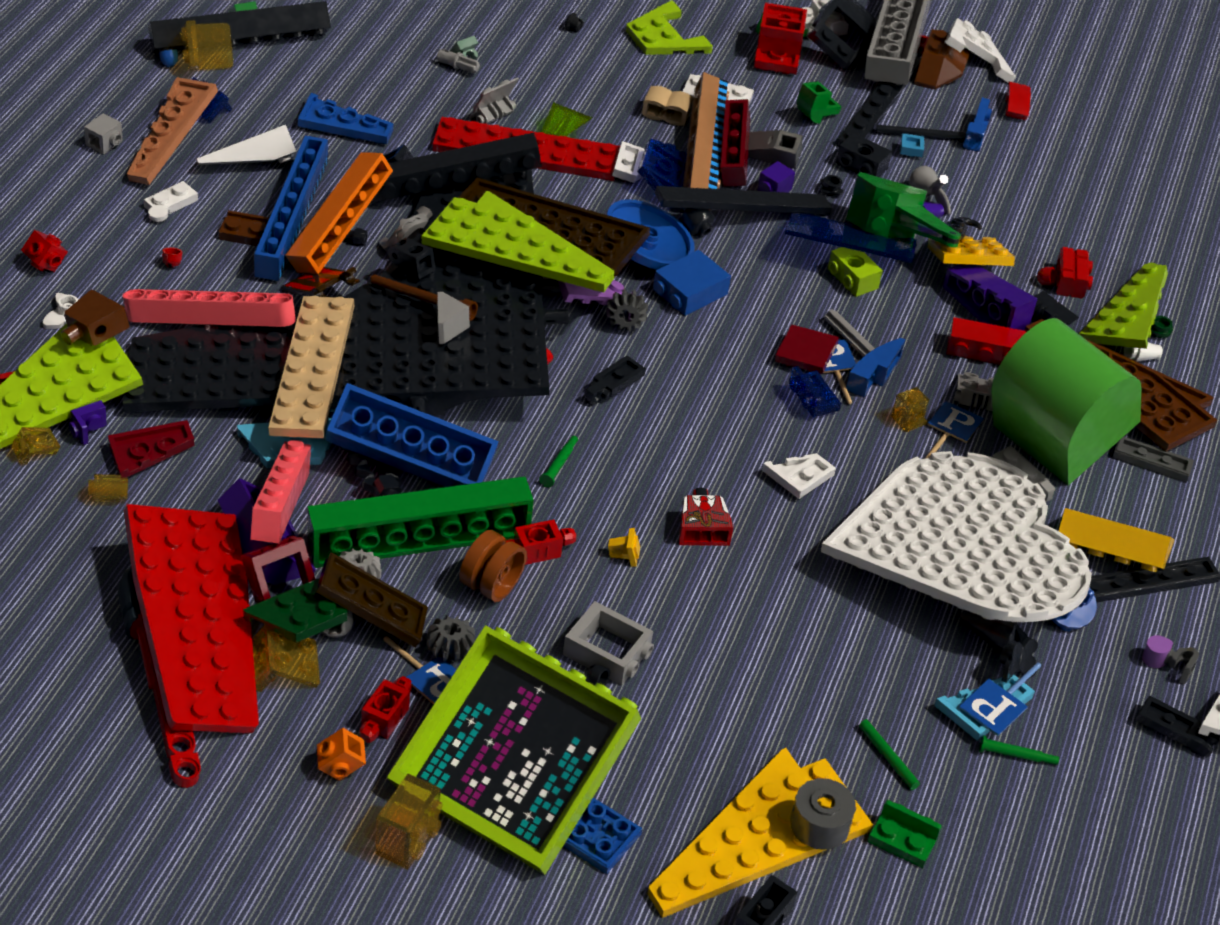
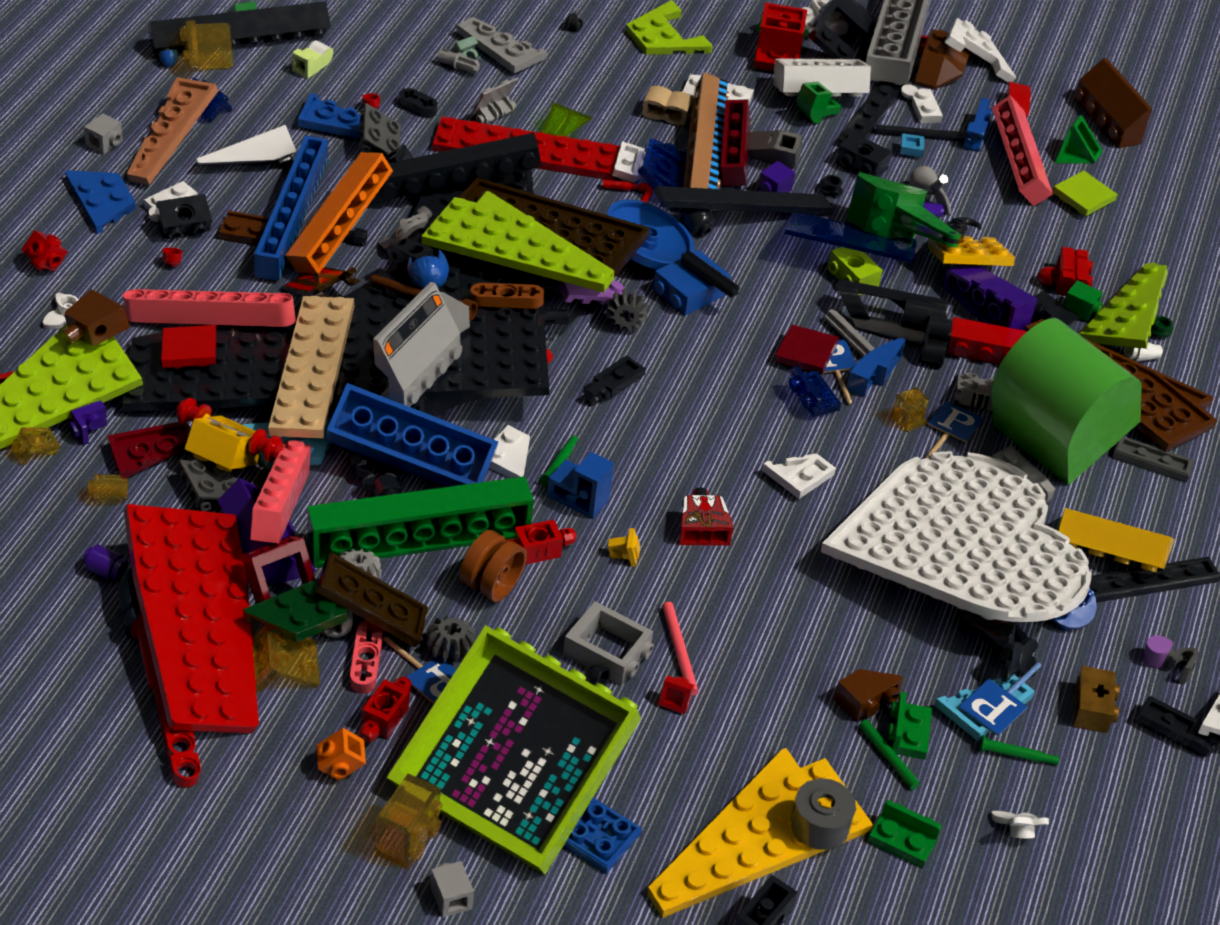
(101, 196): none -> blue wing
(105, 562): none -> dark purple brick
(189, 346): none -> red tile
(193, 207): none -> black brick
(205, 482): none -> dark grey hinge
(225, 440): none -> yellow brick
(313, 58): none -> yellowish green leg
(371, 99): none -> red hinge
(371, 666): none -> coral beam
(378, 131): none -> dark grey hinge
(417, 346): none -> light grey piece
(418, 103): none -> black beam
(428, 270): none -> blue hair
(451, 888): none -> light grey brick
(501, 46): none -> light grey wing
(511, 453): none -> white wing
(523, 295): none -> dark orange beam
(584, 485): none -> blue brick
(627, 186): none -> red piece
(676, 694): none -> red tile
(678, 643): none -> coral bar
(710, 274): none -> black axle
(836, 75): none -> white brick
(866, 692): none -> reddish brown slope
(910, 728): none -> green bracket
(922, 322): none -> black panel
(923, 104): none -> white hinge
(1020, 825): none -> white animal
(1022, 151): none -> coral brick
(1079, 145): none -> green slope
(1083, 301): none -> green brick
(1084, 193): none -> lime tile
(1095, 699): none -> pearl gold brick
(1113, 104): none -> reddish brown slope

